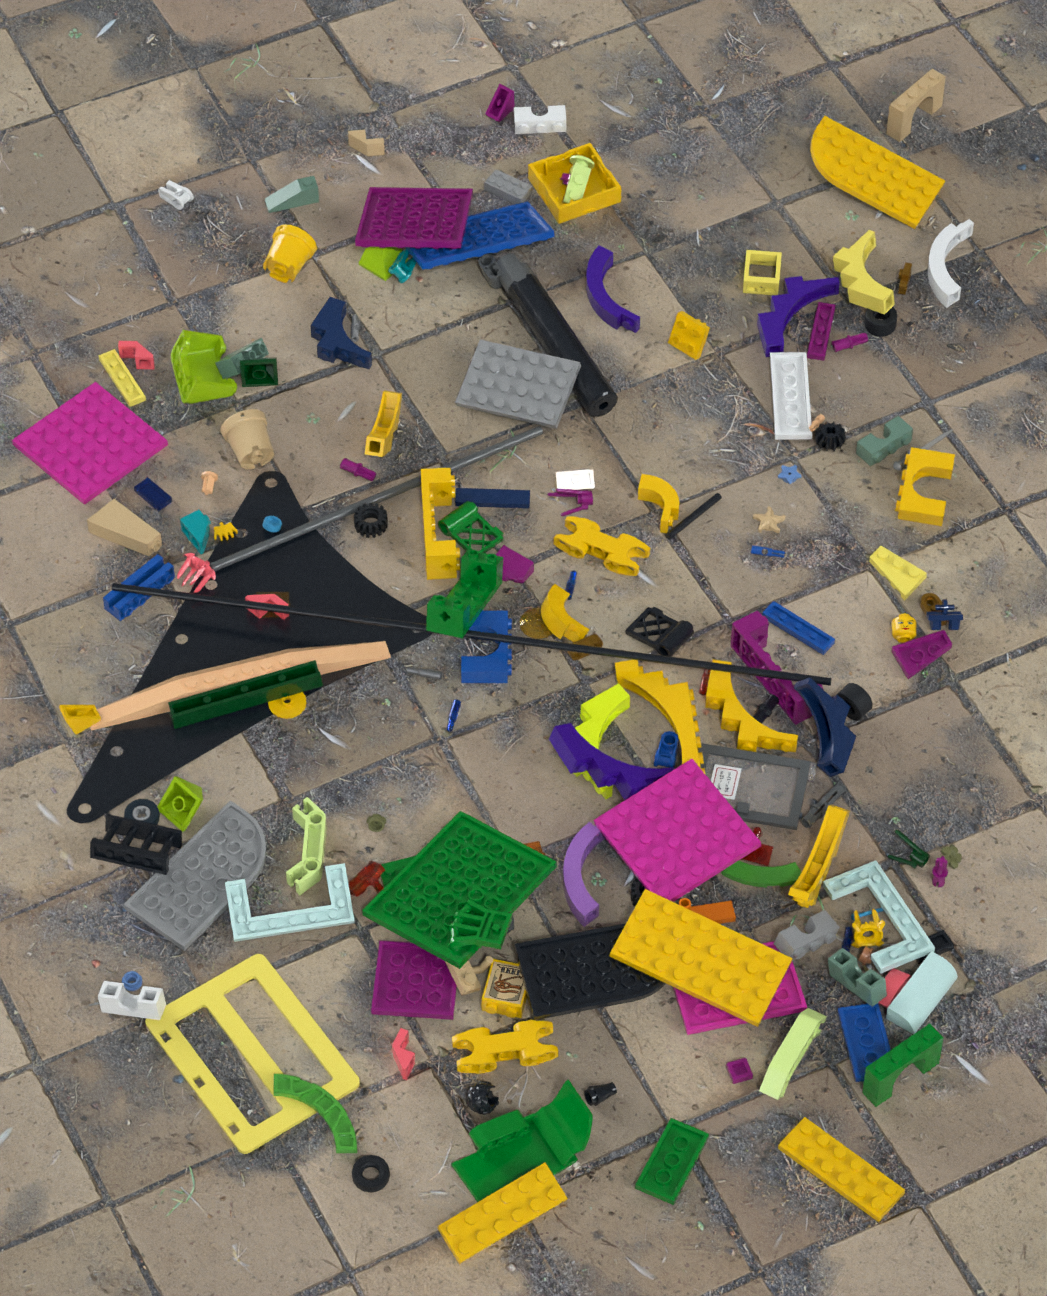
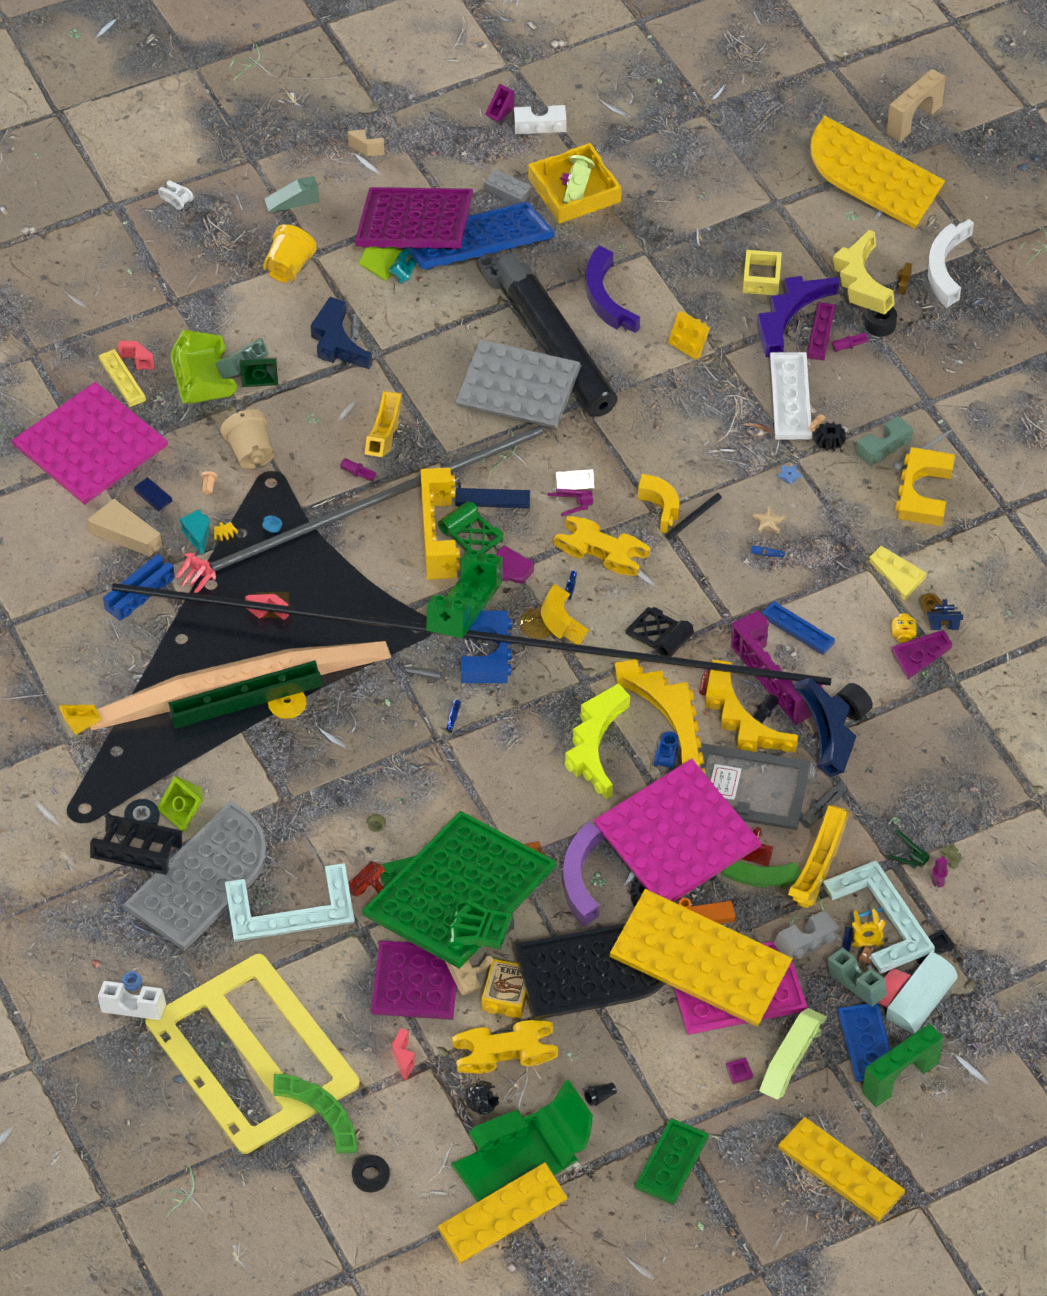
(313, 847): yellowish green piece -> none
(370, 512): black tyre -> none
(592, 640): pearl gold beam -> none
(605, 771): dark purple arch -> none

